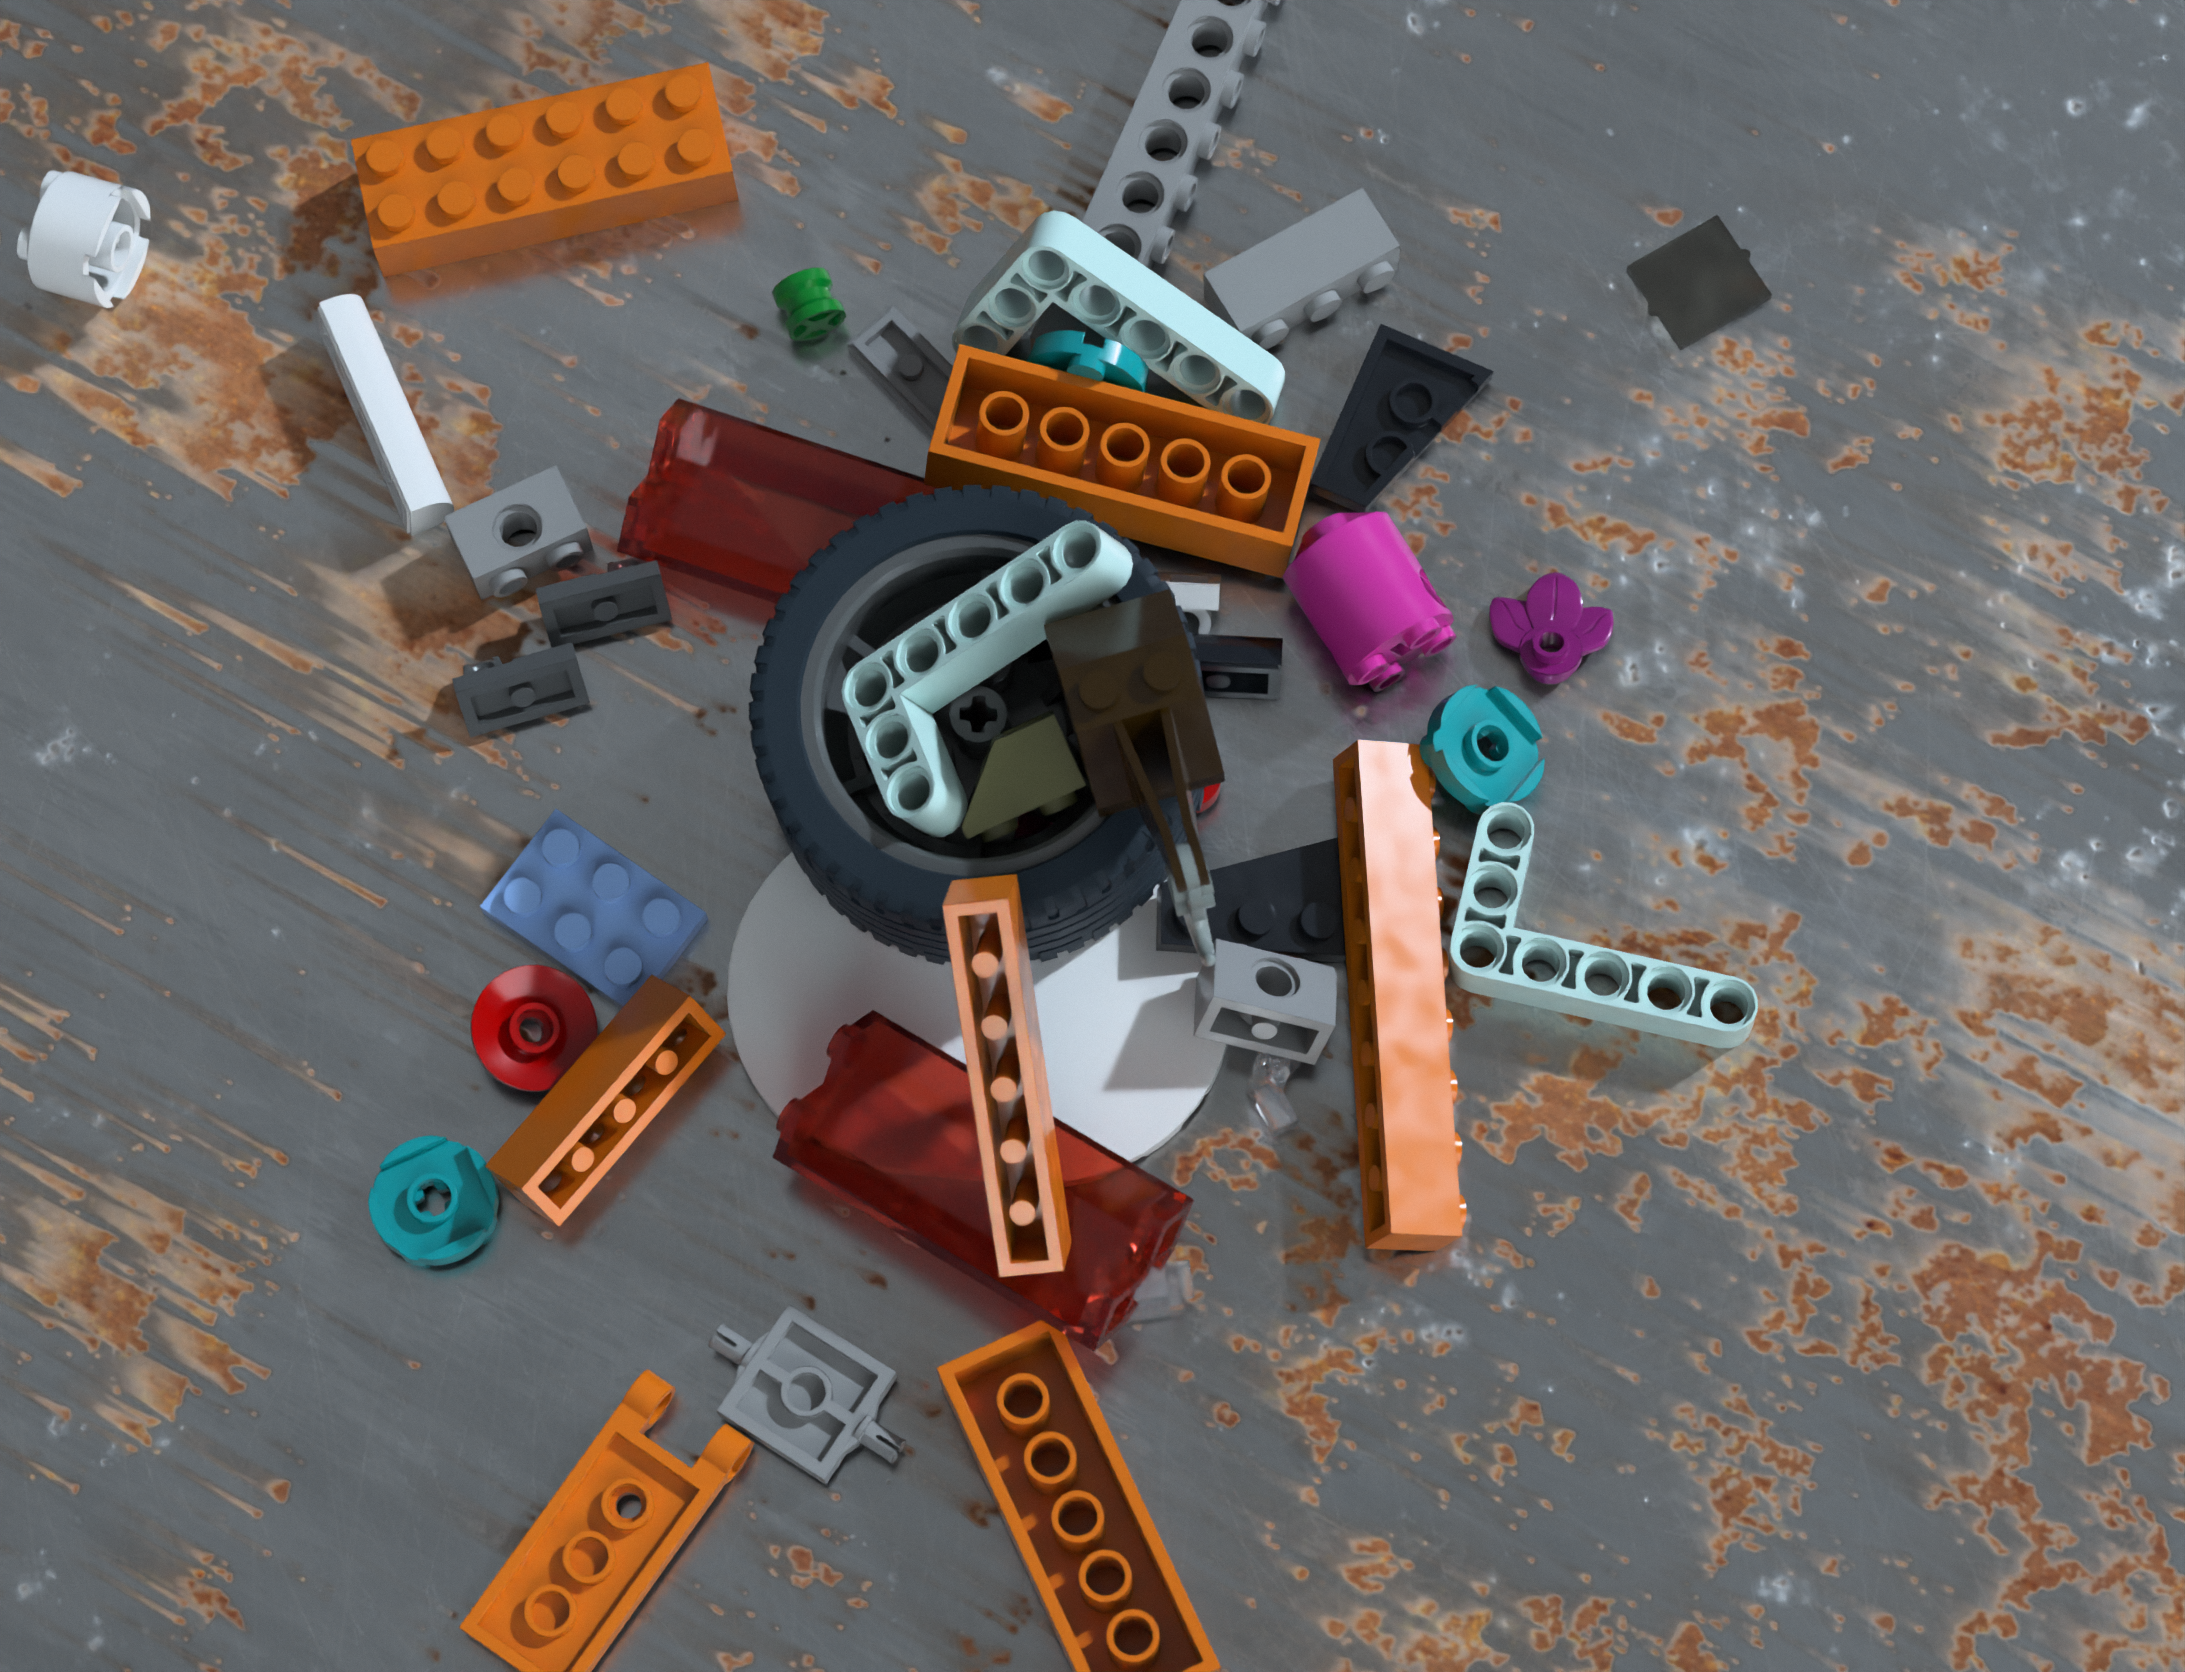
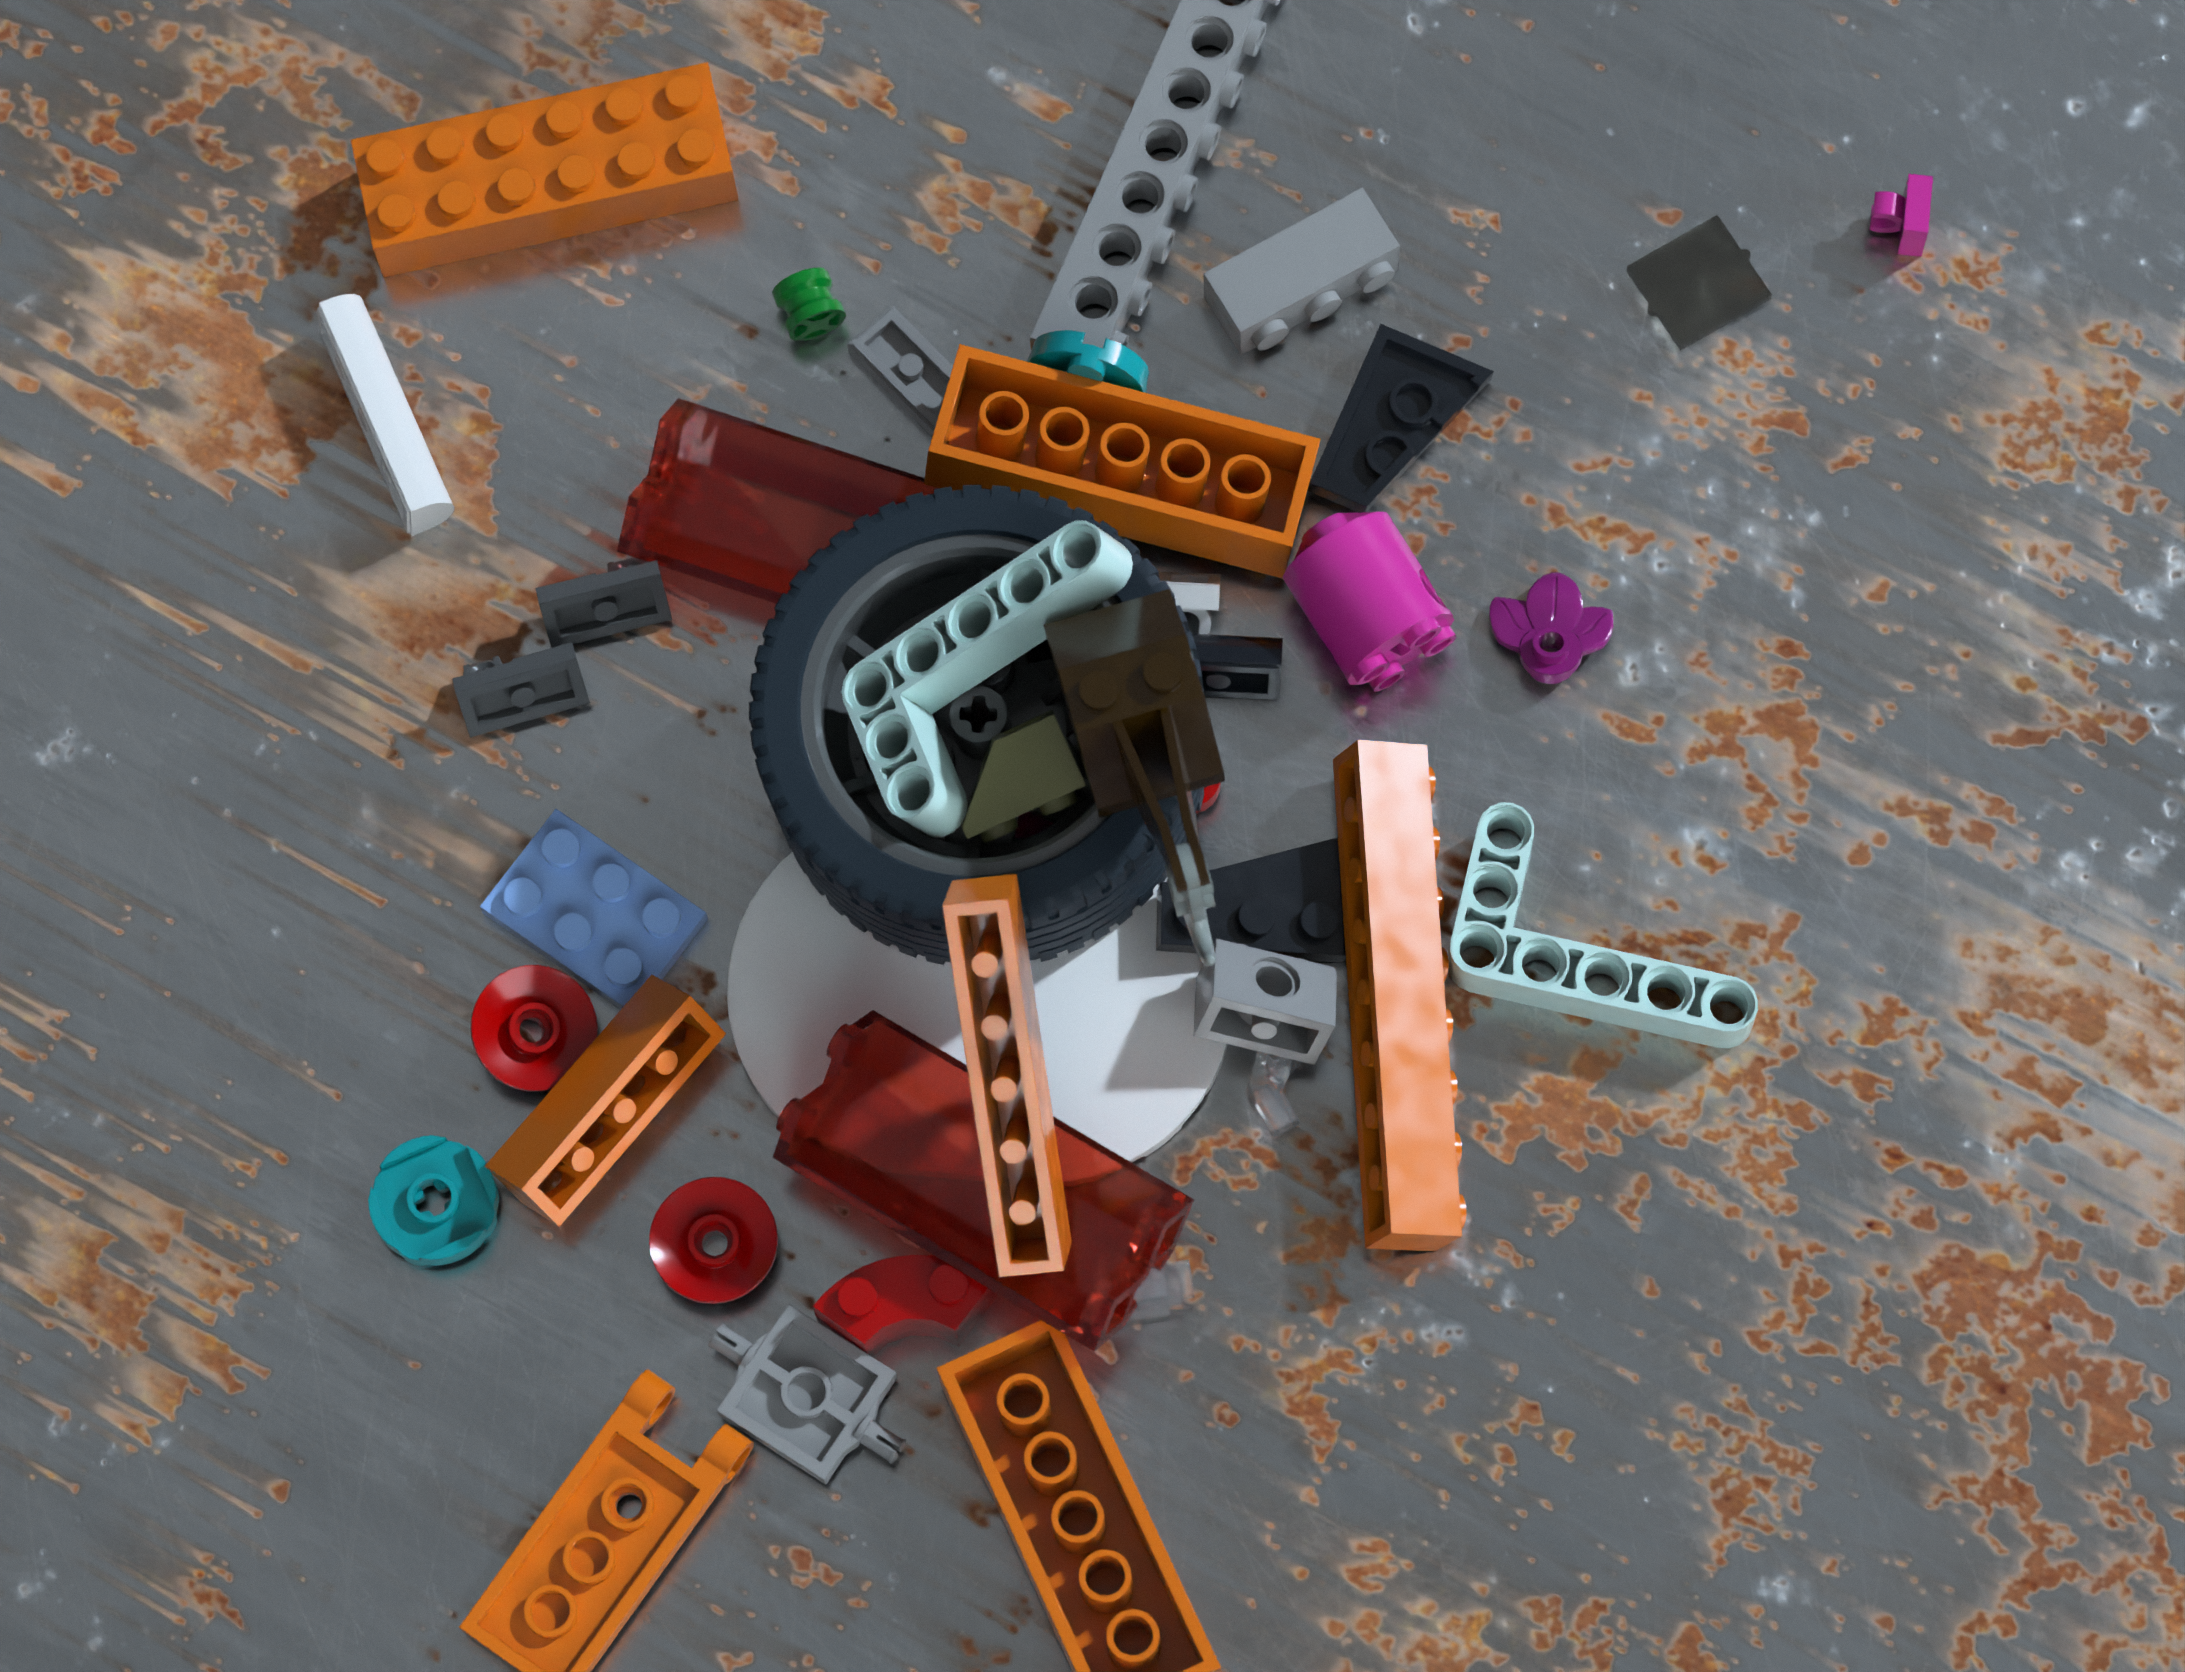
(85, 238): white brick -> none
(534, 504): light grey brick -> none
(707, 1210): none -> red dish
(903, 1300): none -> red brick
(1124, 302): light aqua beam -> none
(1455, 757): teal plate -> none
(1905, 214): none -> dark pink tile

